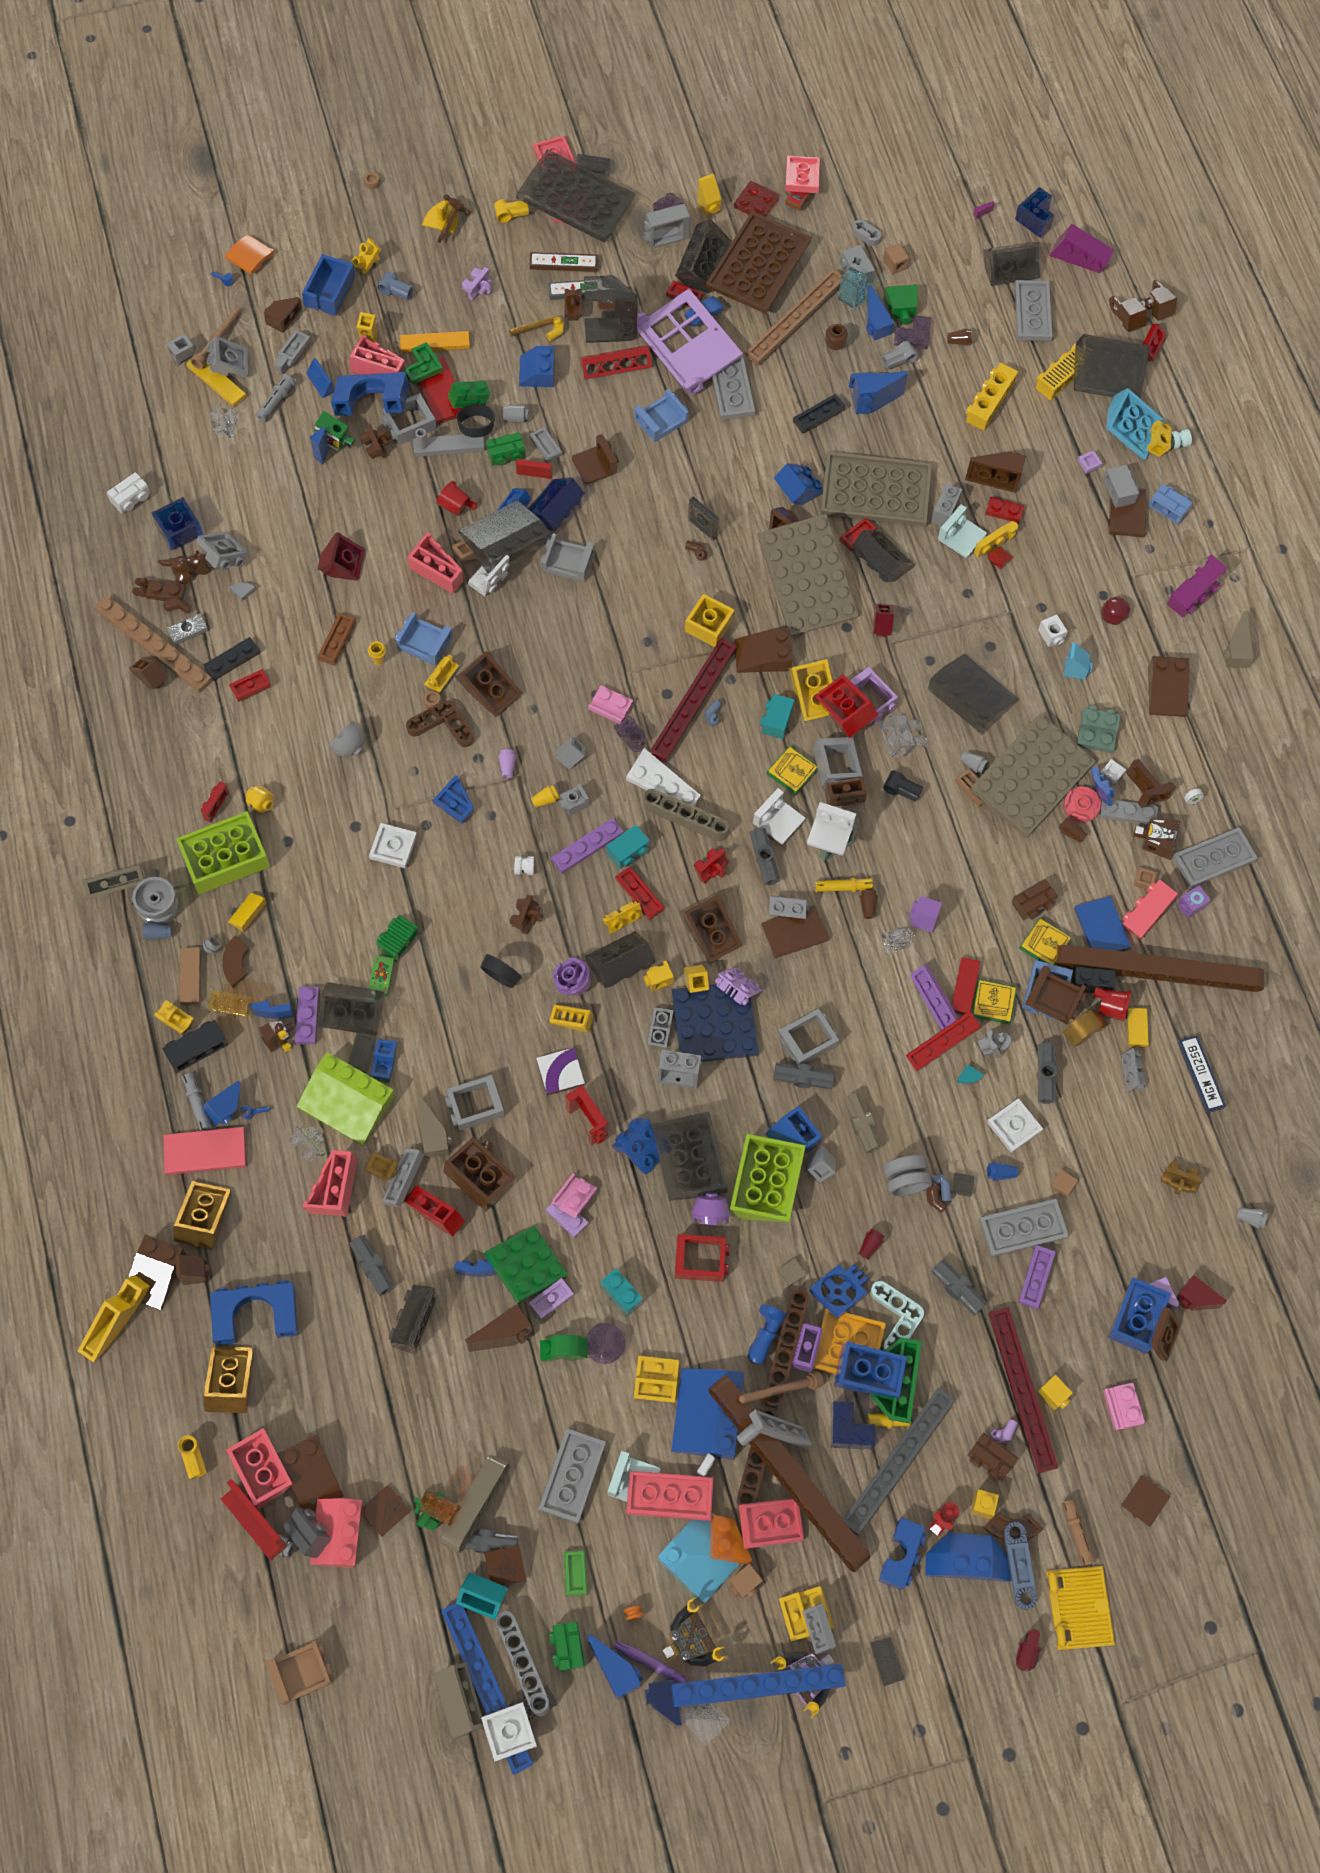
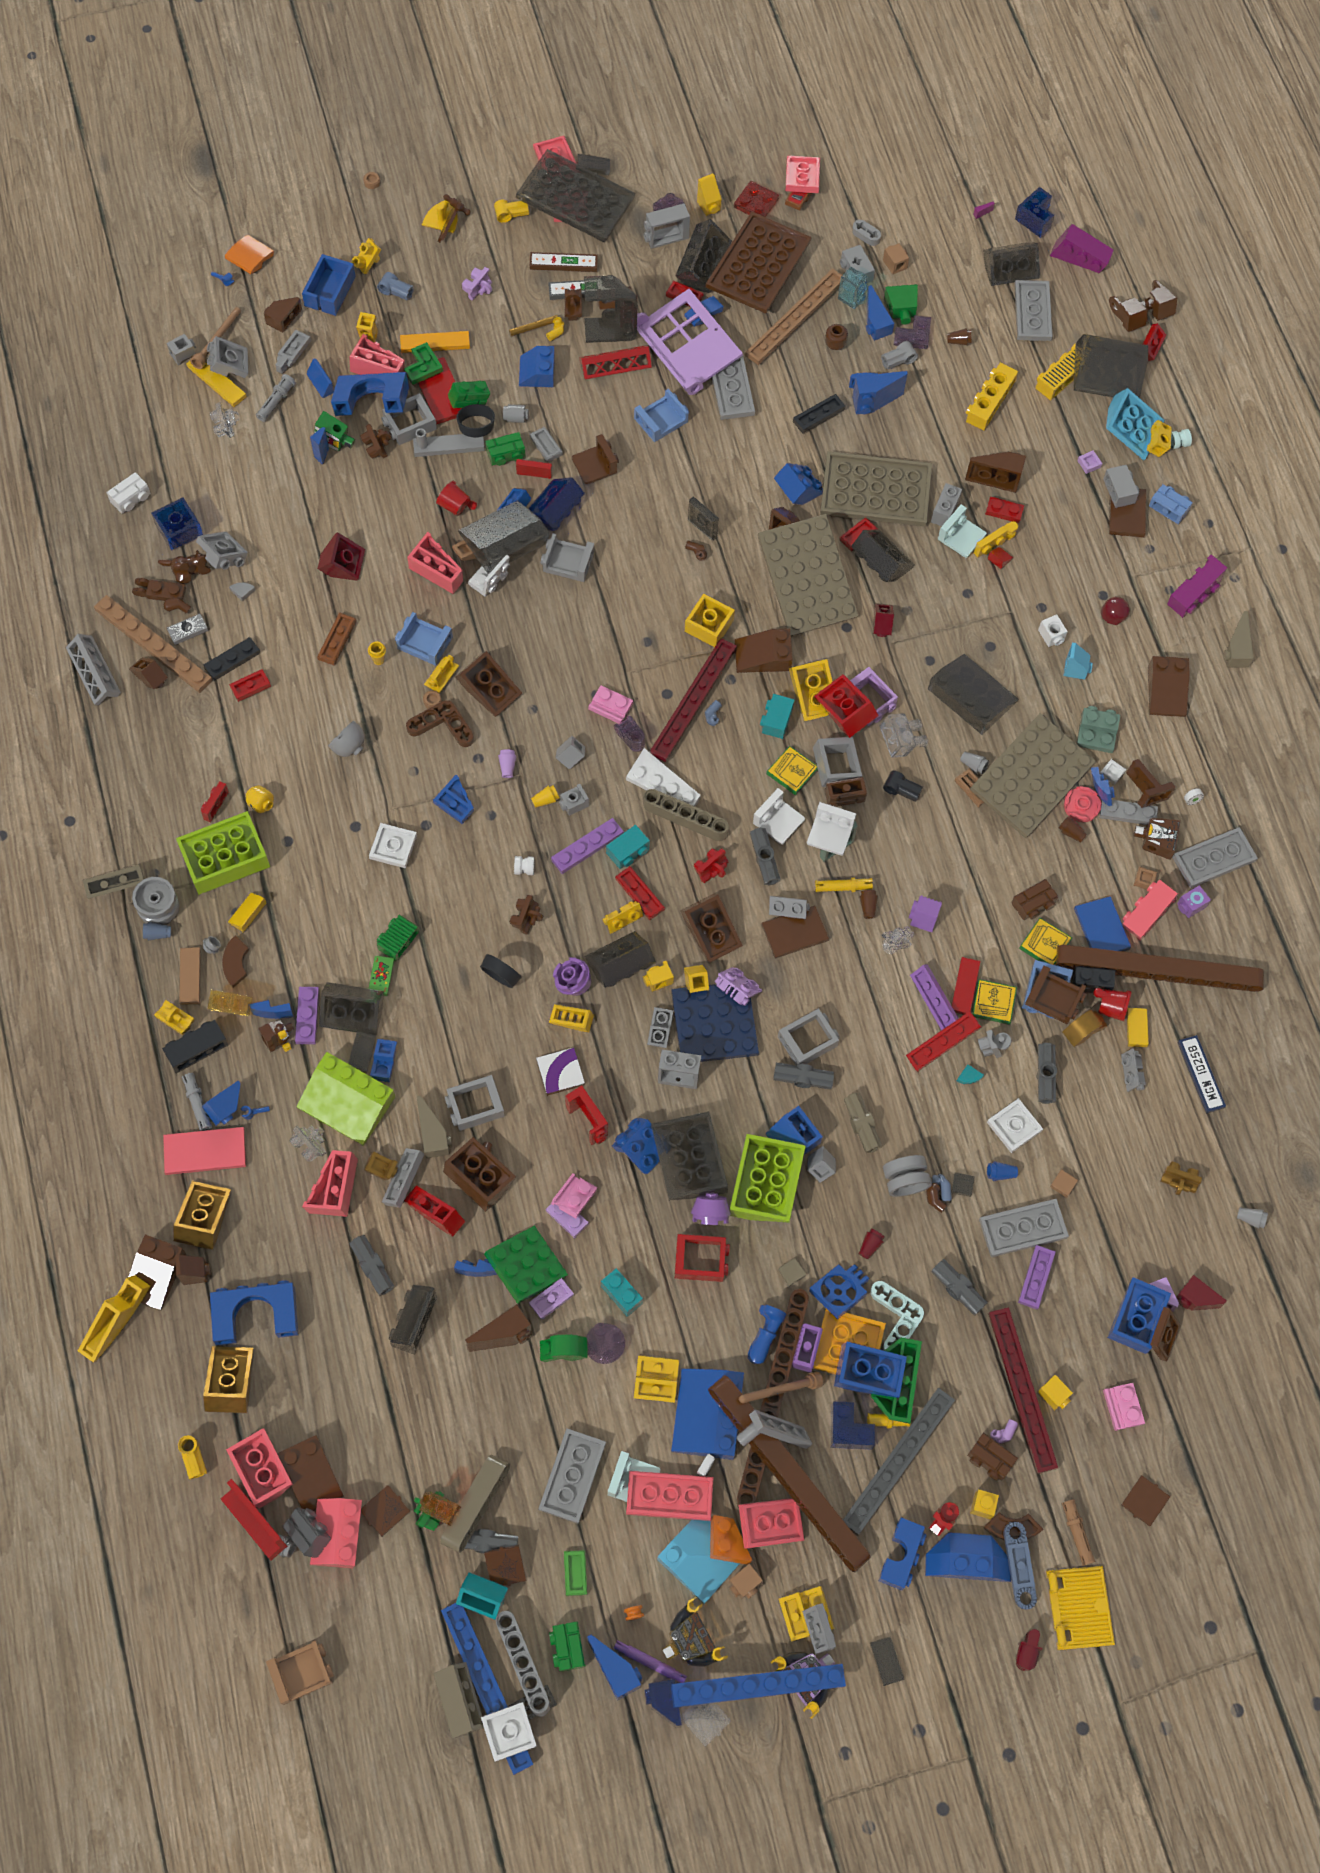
(96, 665): none -> light grey fence

